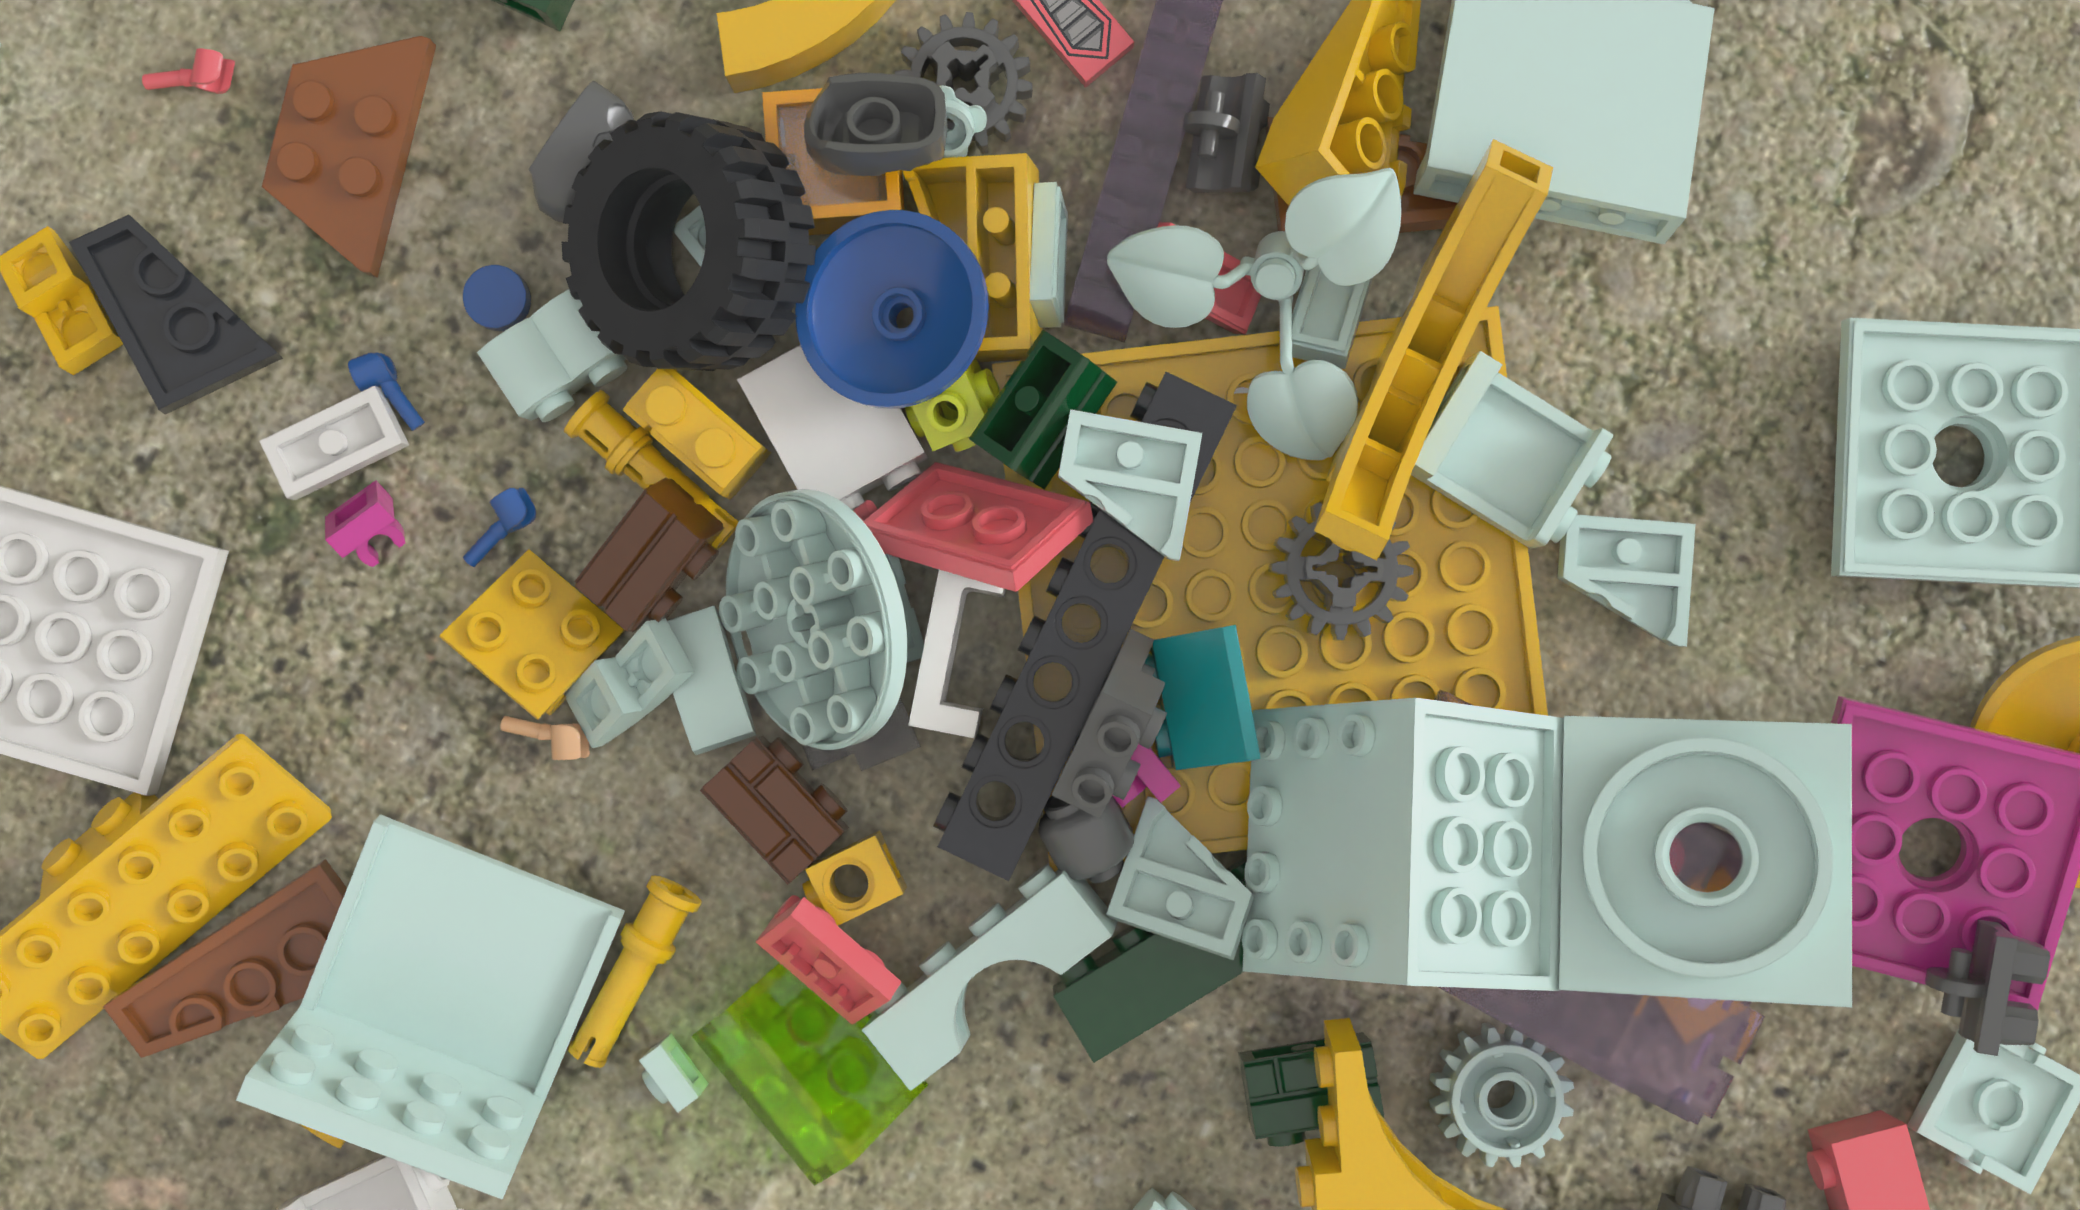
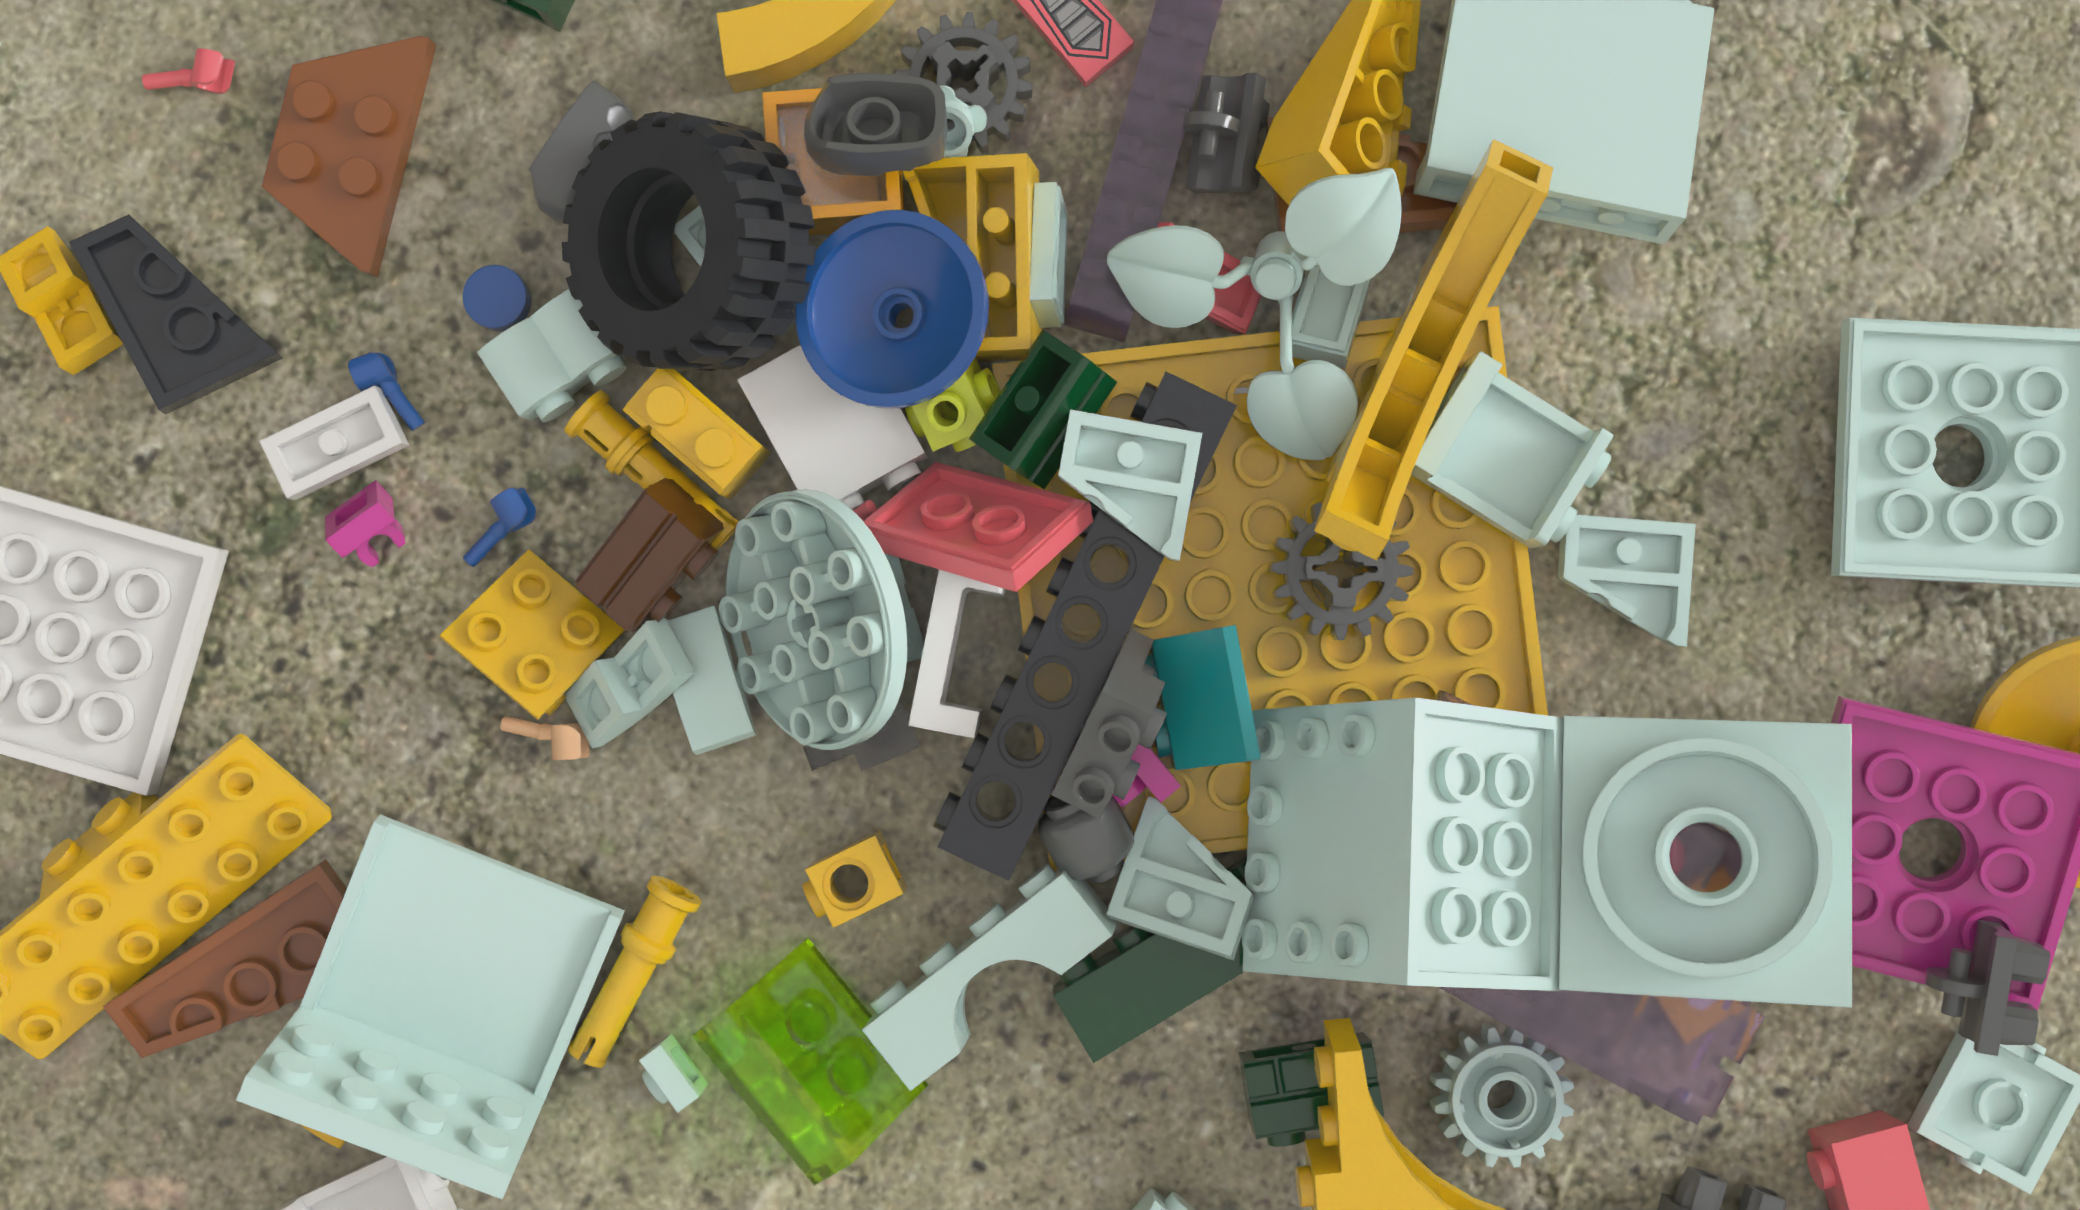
(776, 806): reddish brown brick -> none
(828, 959): coral bracket -> none

